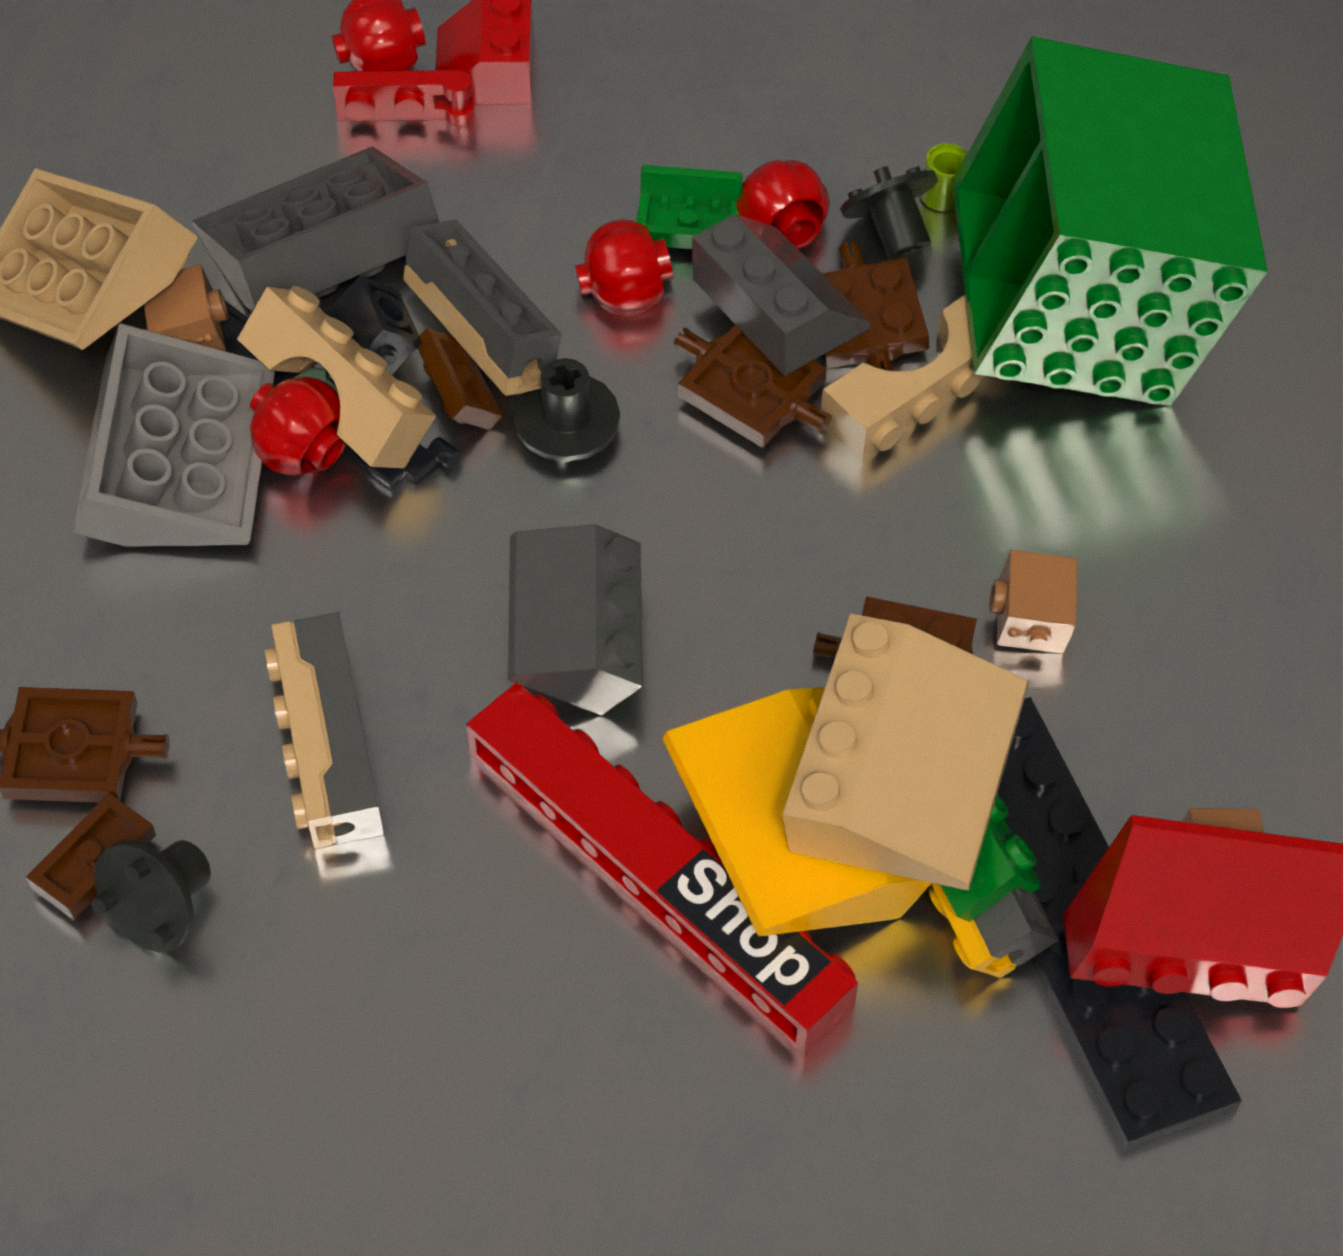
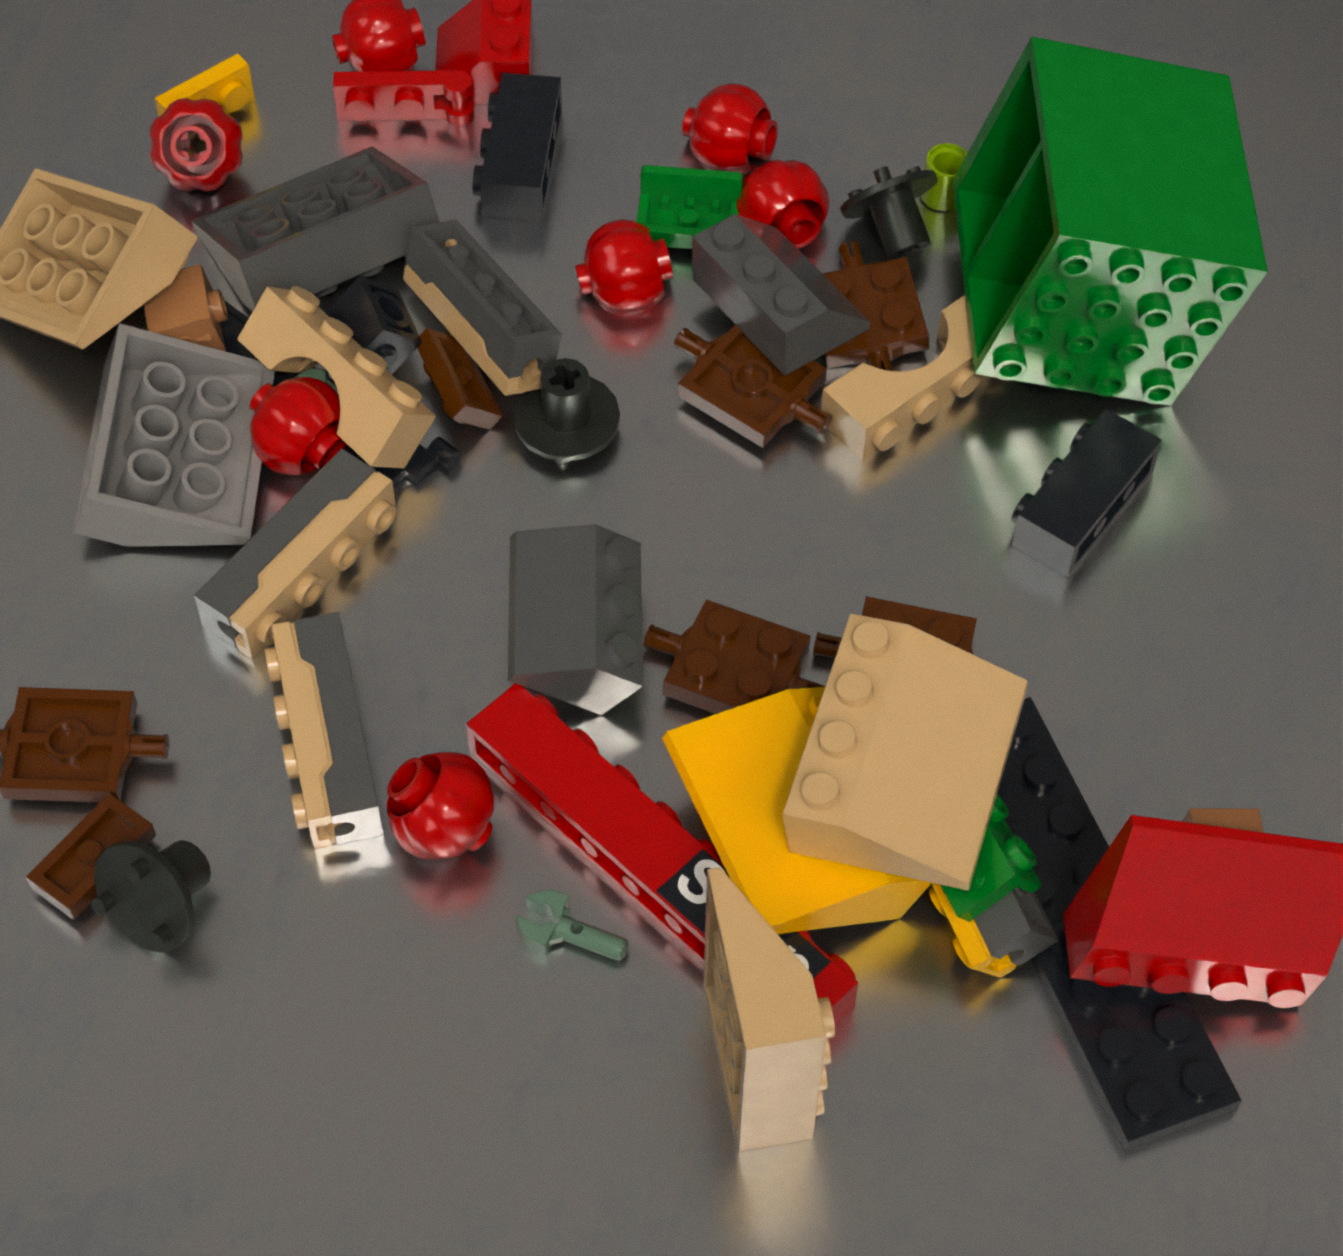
(173, 148): none -> red plant
(226, 83): none -> yellow plate
(297, 553): none -> piece
(440, 805): none -> red plant
(519, 147): none -> black brick
(565, 928): none -> sand green bar
(729, 128): none -> red plant
(730, 659): none -> reddish brown plate
(764, 1022): none -> tan slope
(1035, 601): medium nougat head -> none
(1084, 492): none -> black brick

